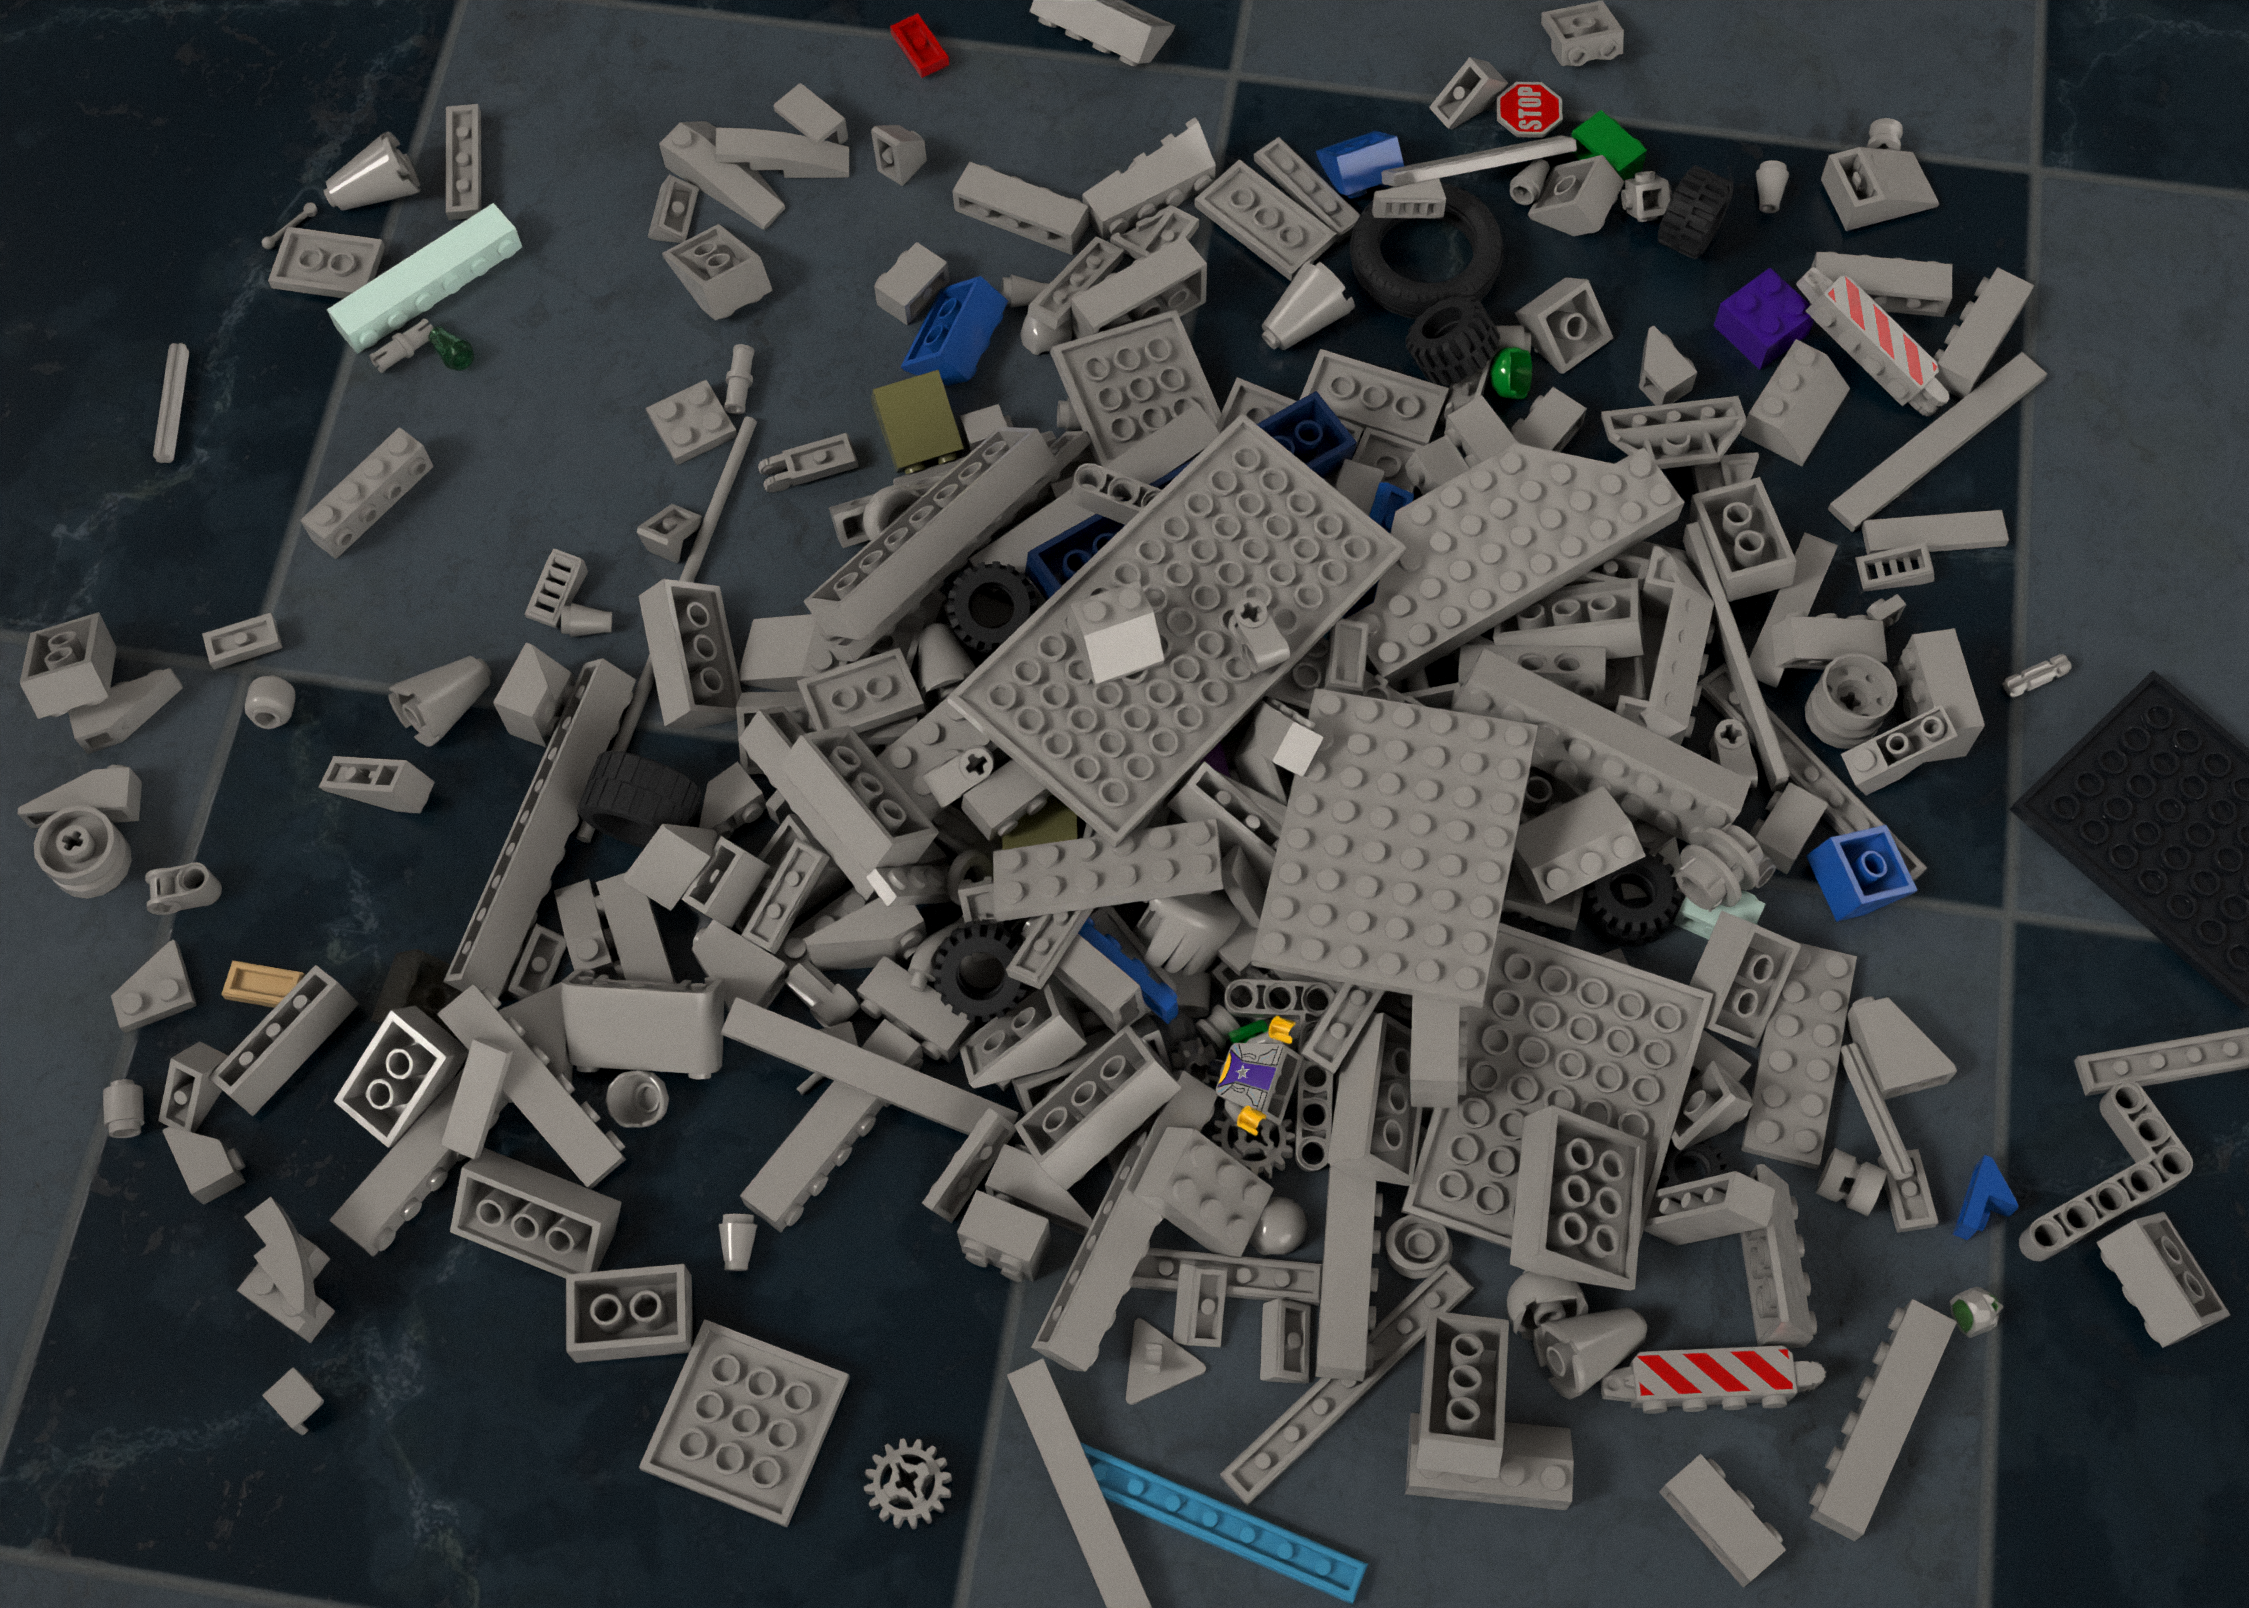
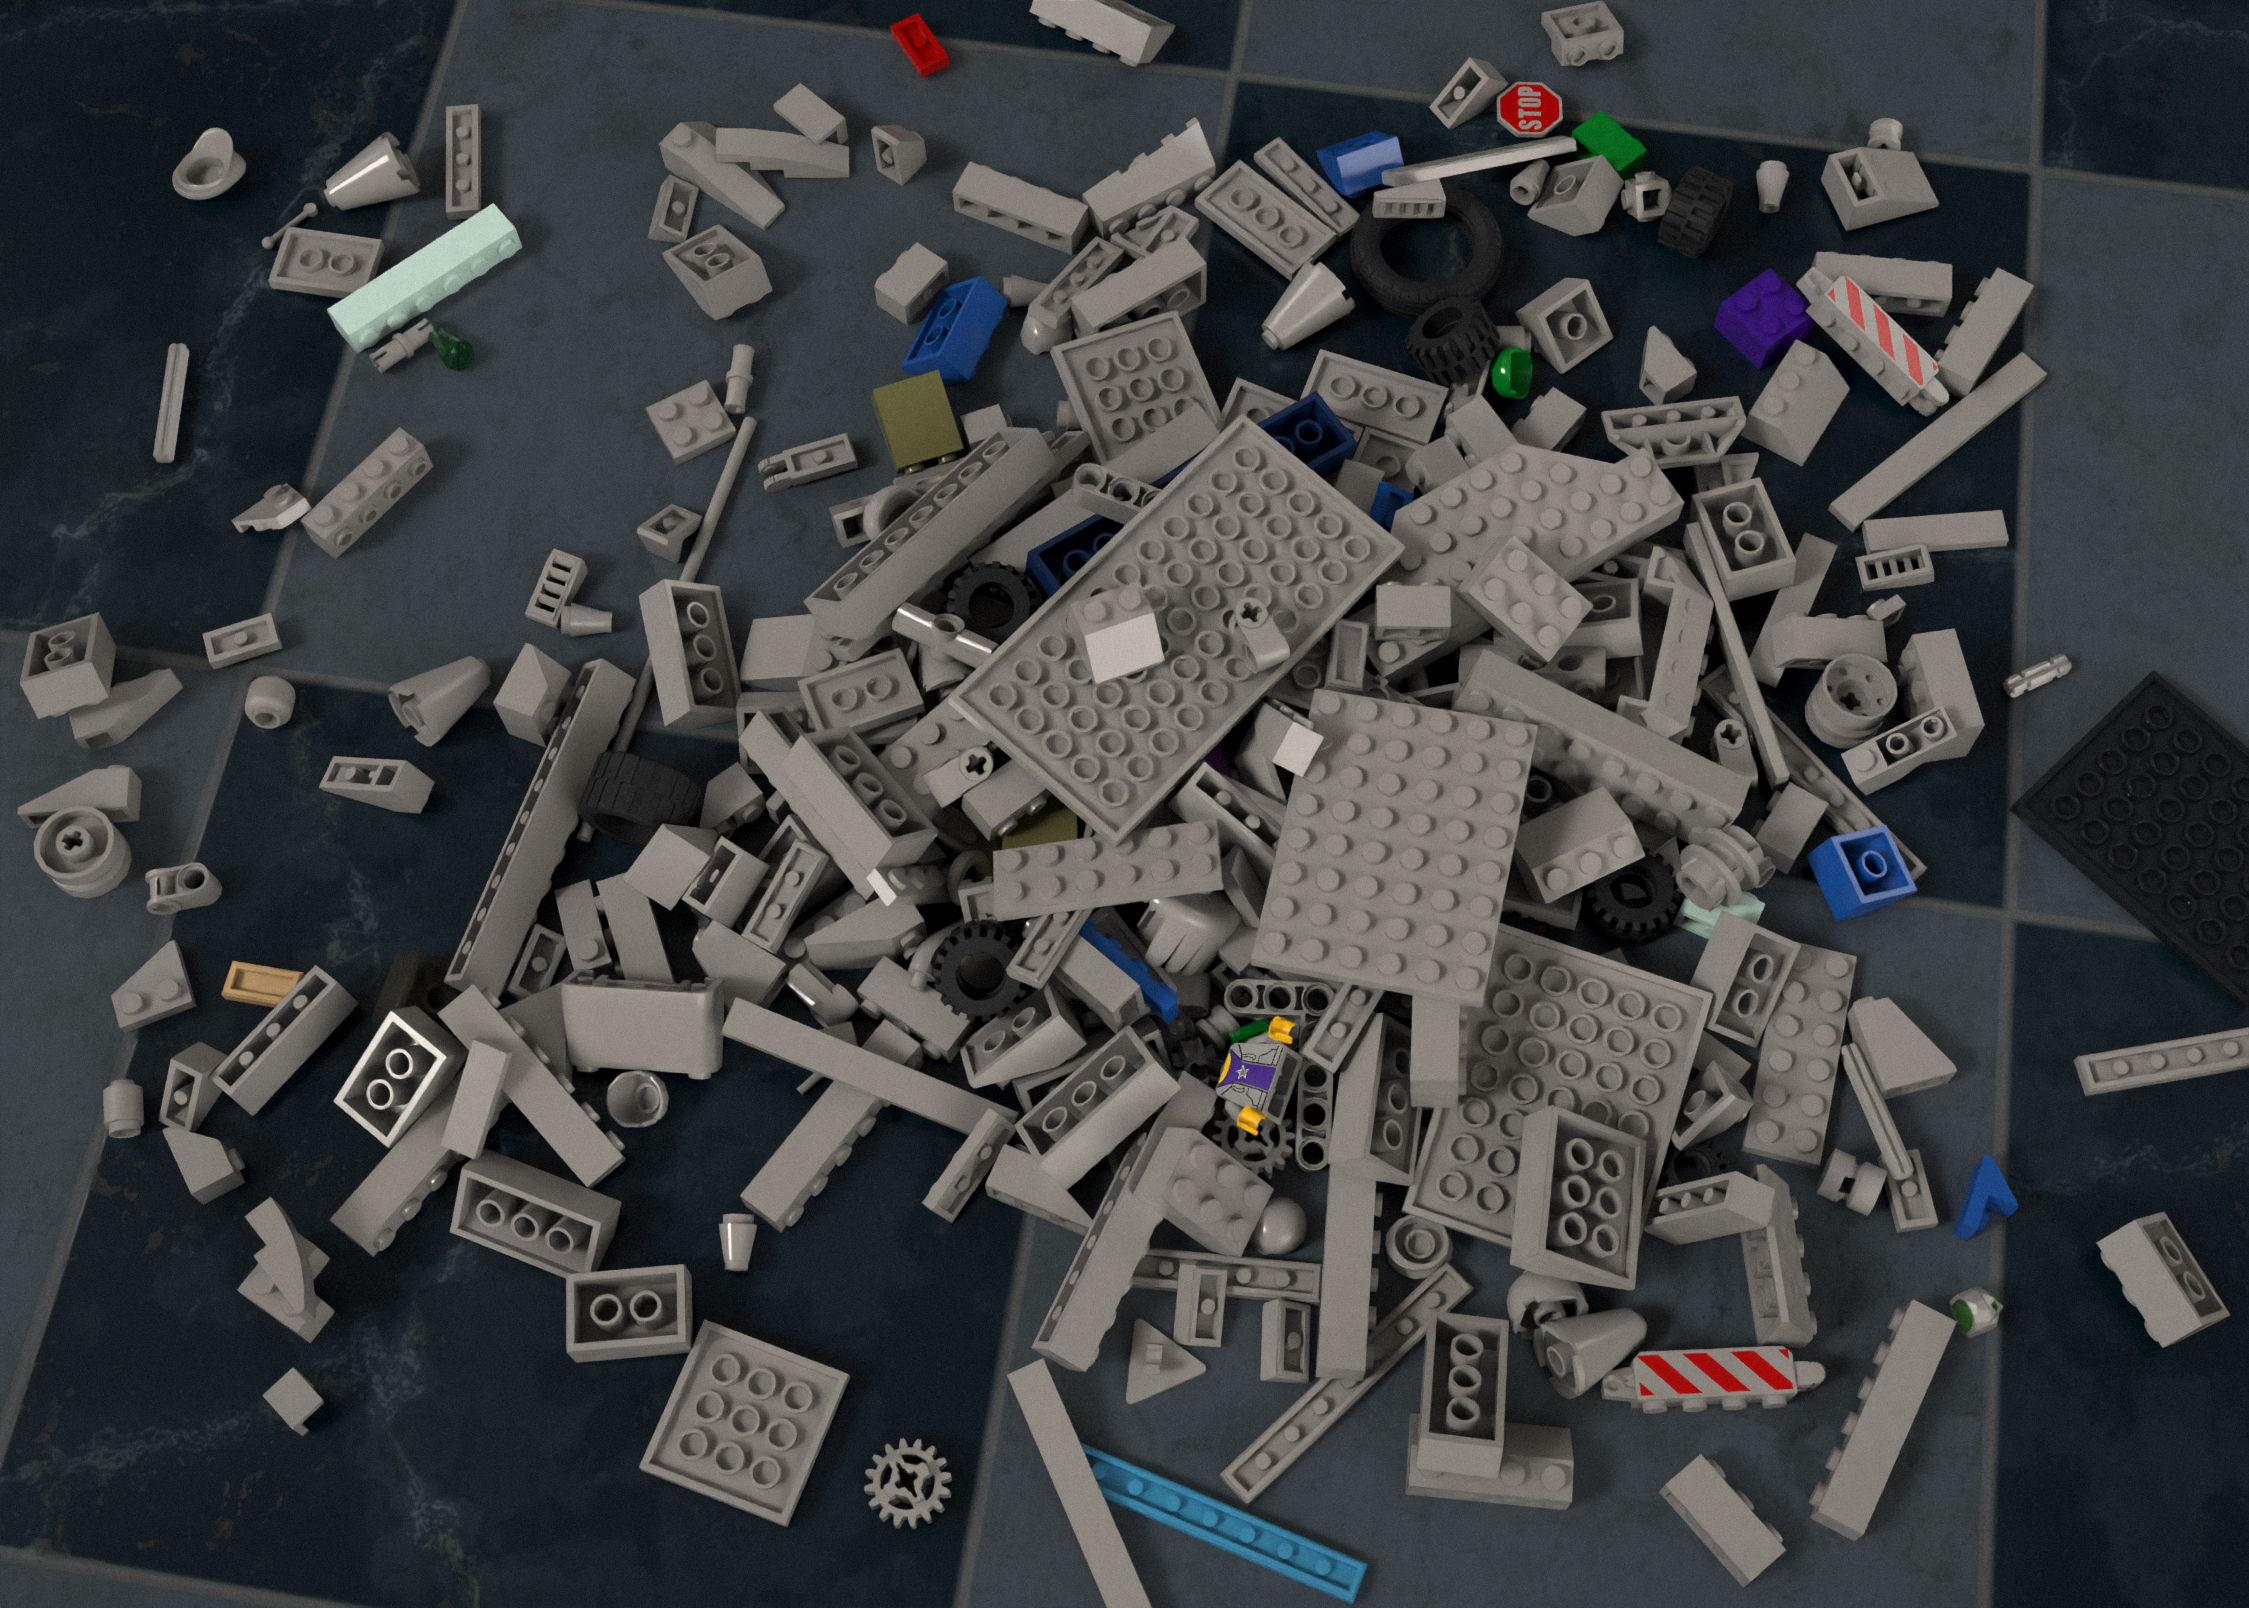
(209, 167): none -> light grey piece
(275, 511): none -> light grey wing
(943, 635): none -> light grey piece
(1004, 1237): light grey brick -> none
(1412, 611): none -> light grey brick
(1523, 598): none -> light grey brick
(2118, 1188): light grey beam -> none

